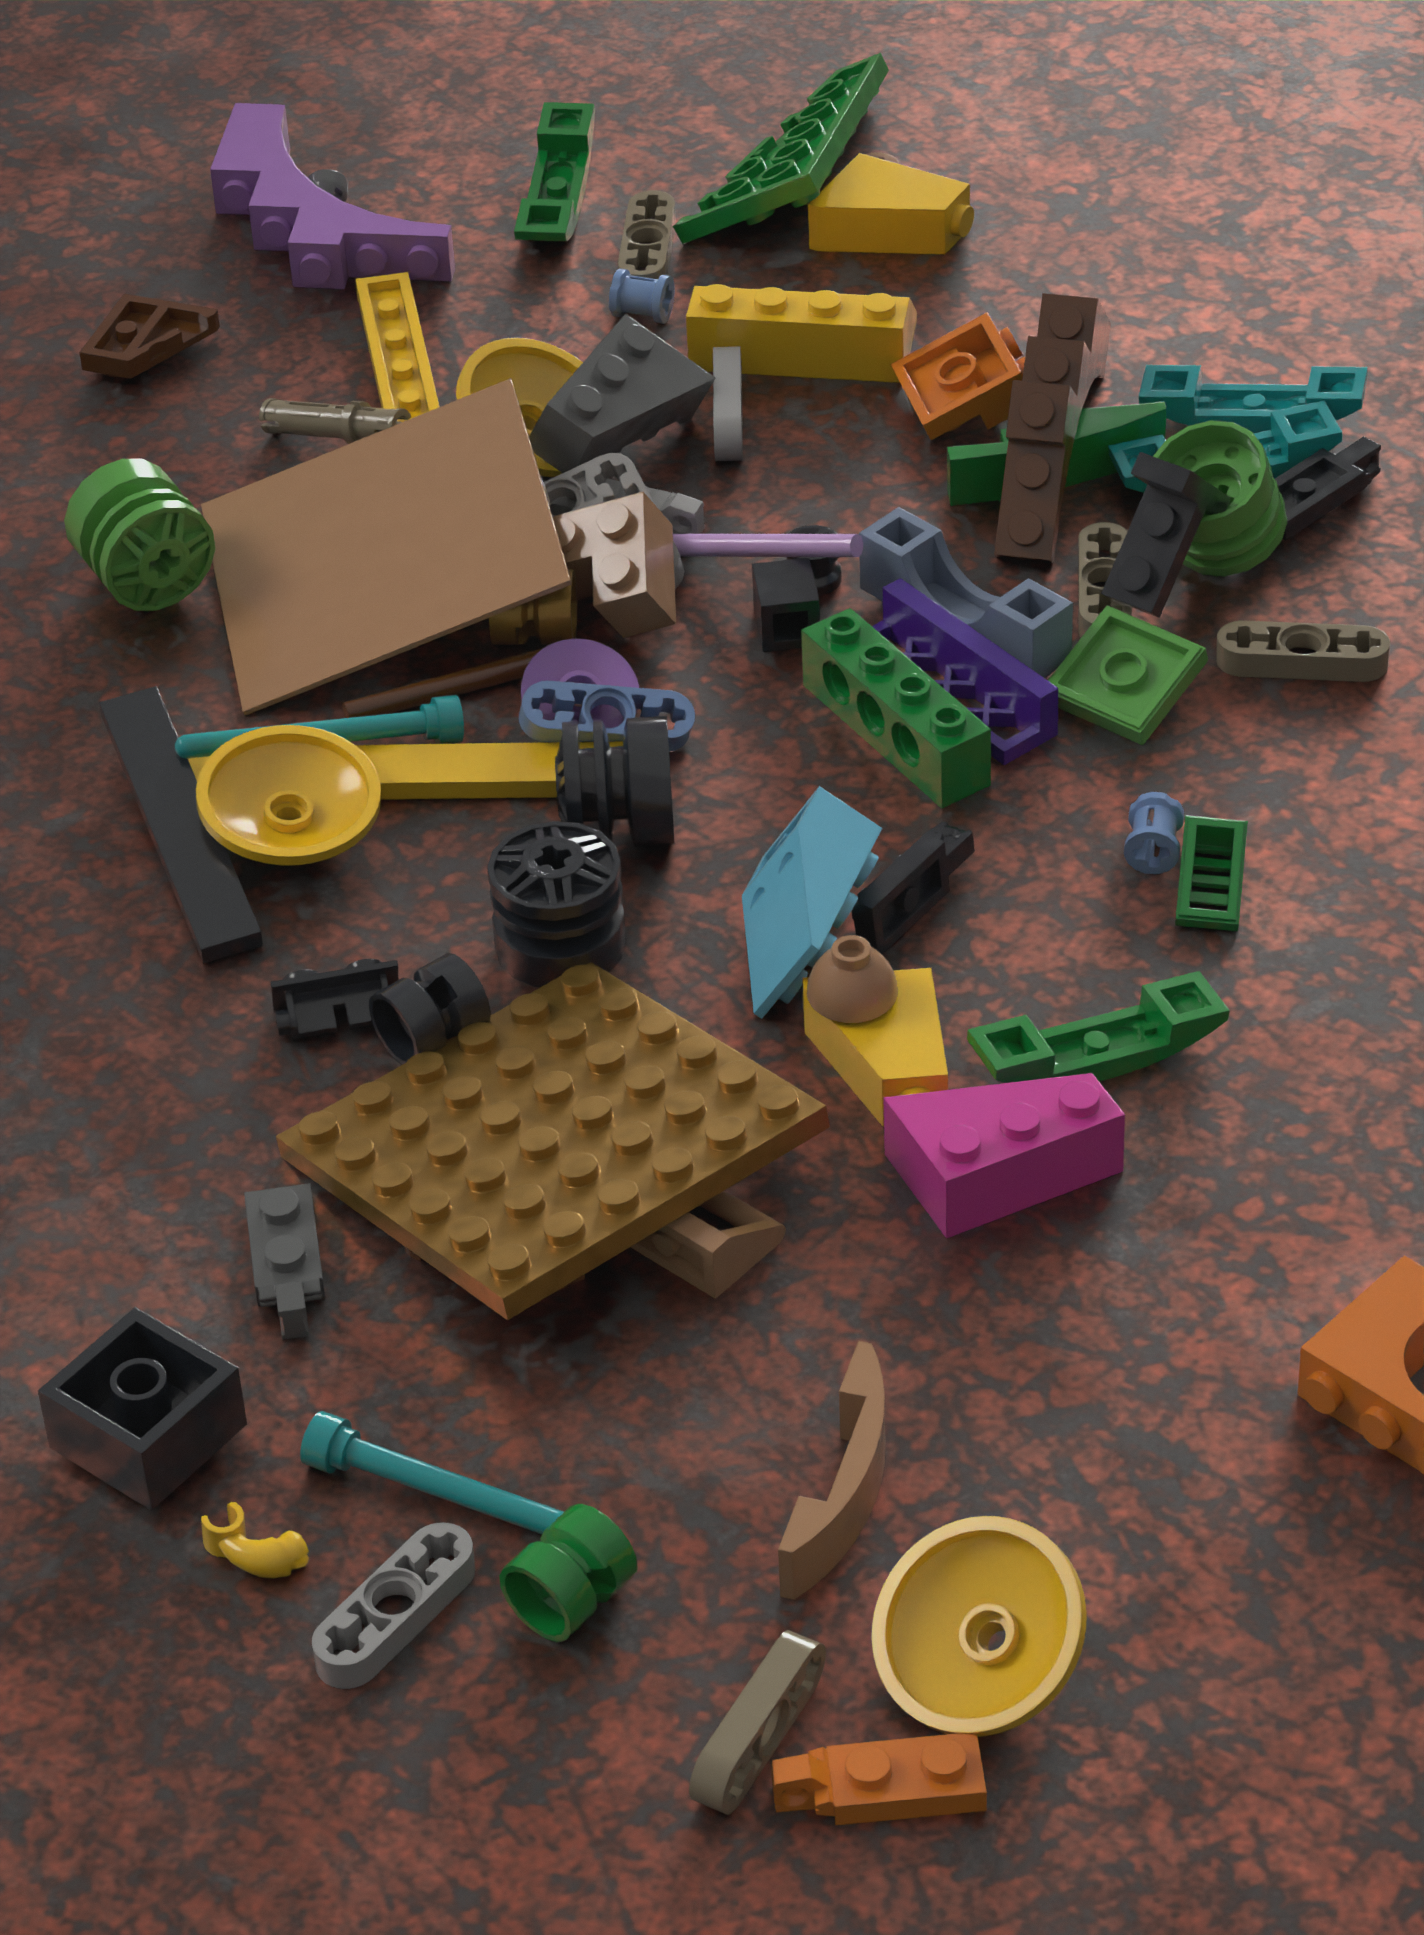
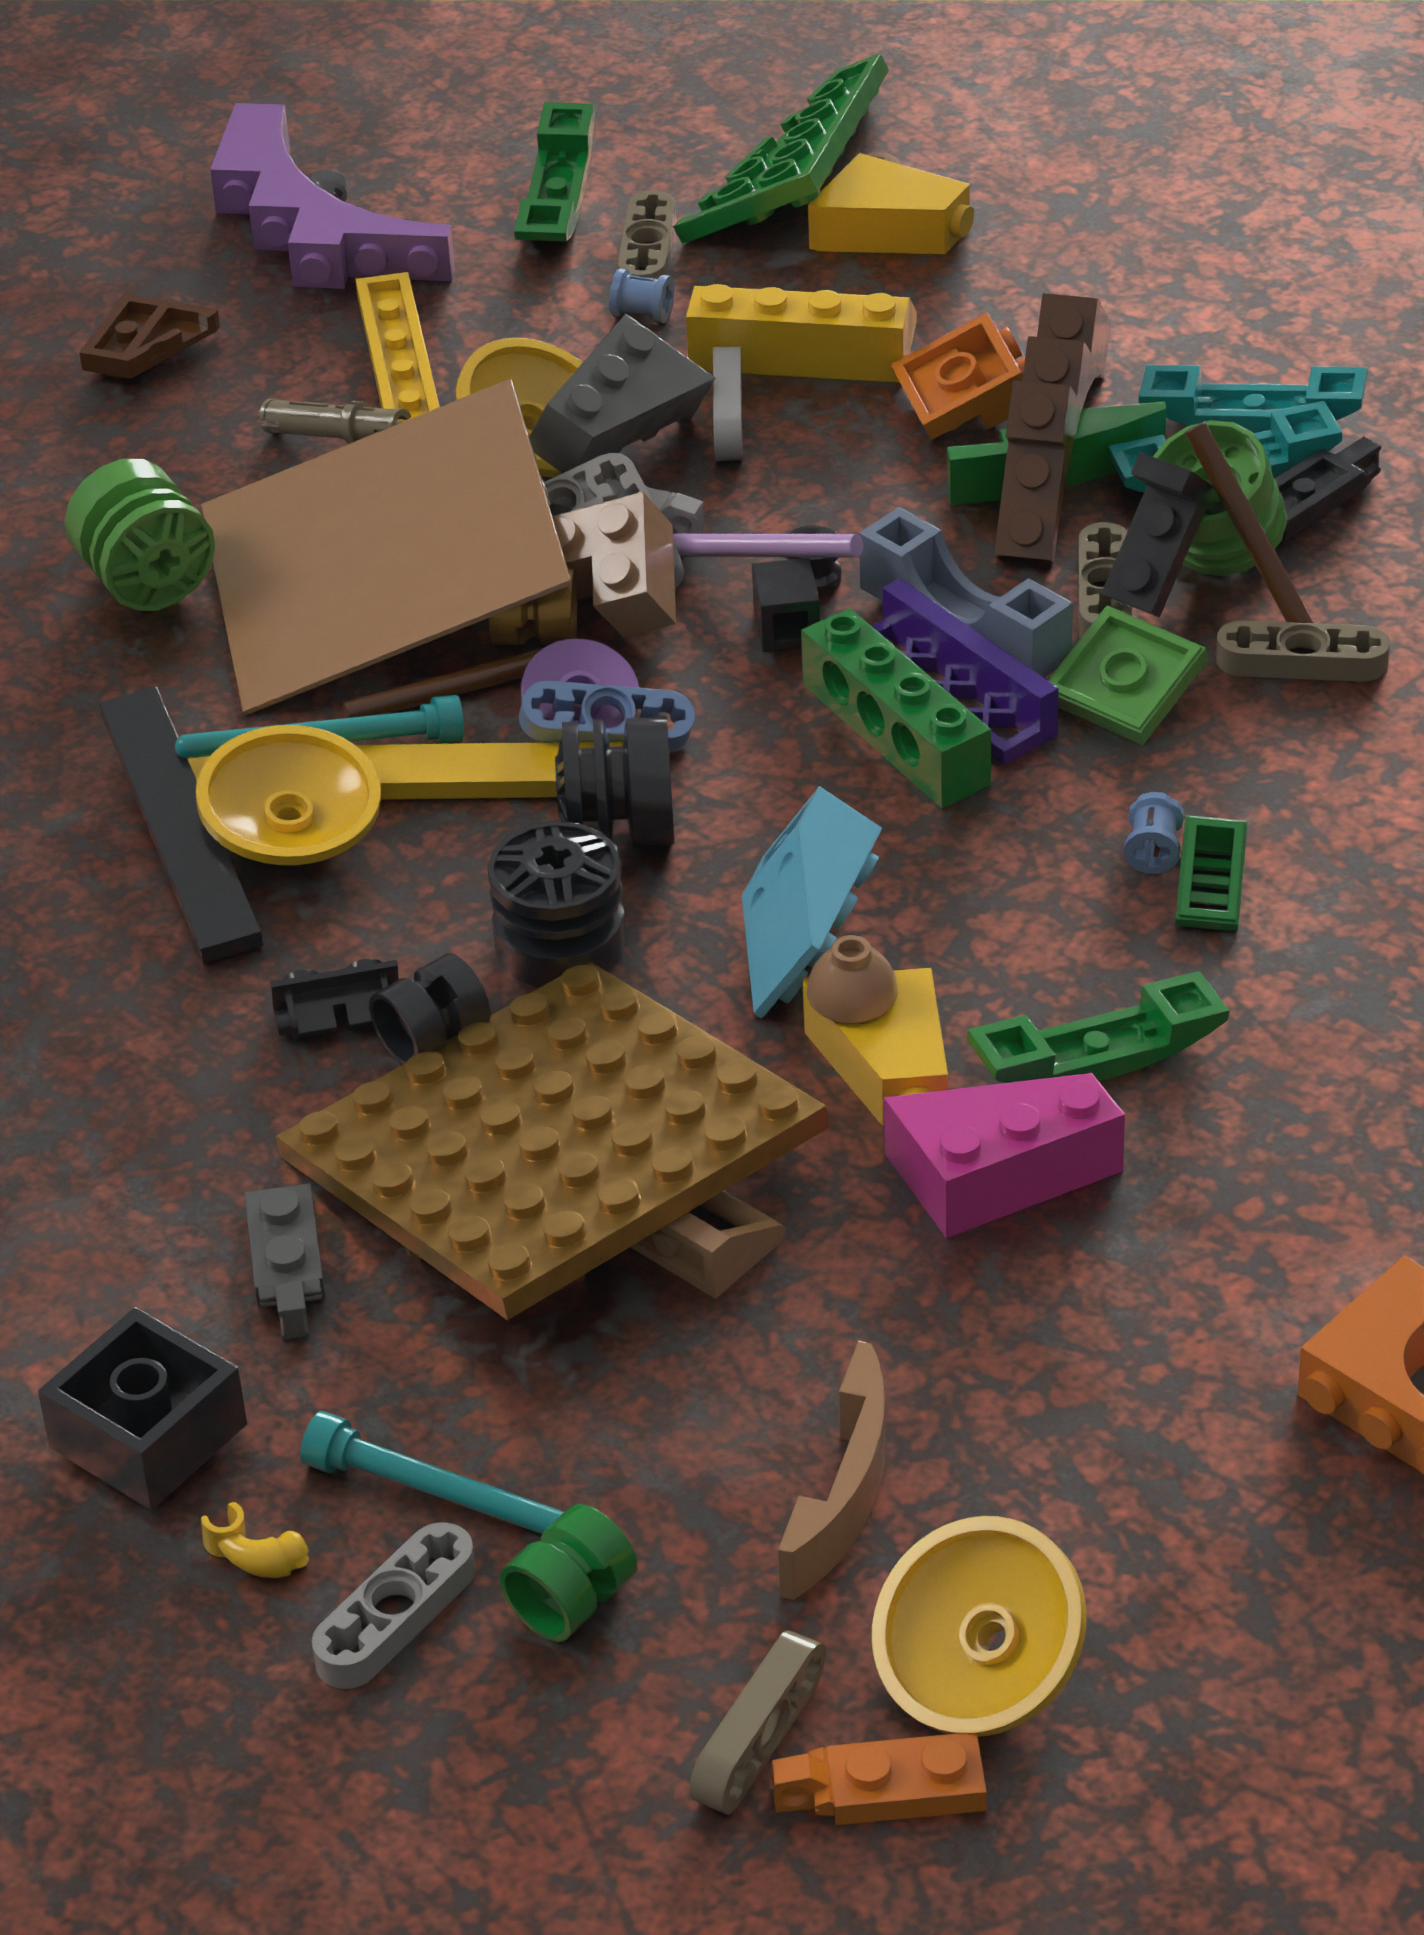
(910, 885): black hinge -> none
(1247, 524): none -> reddish brown bar

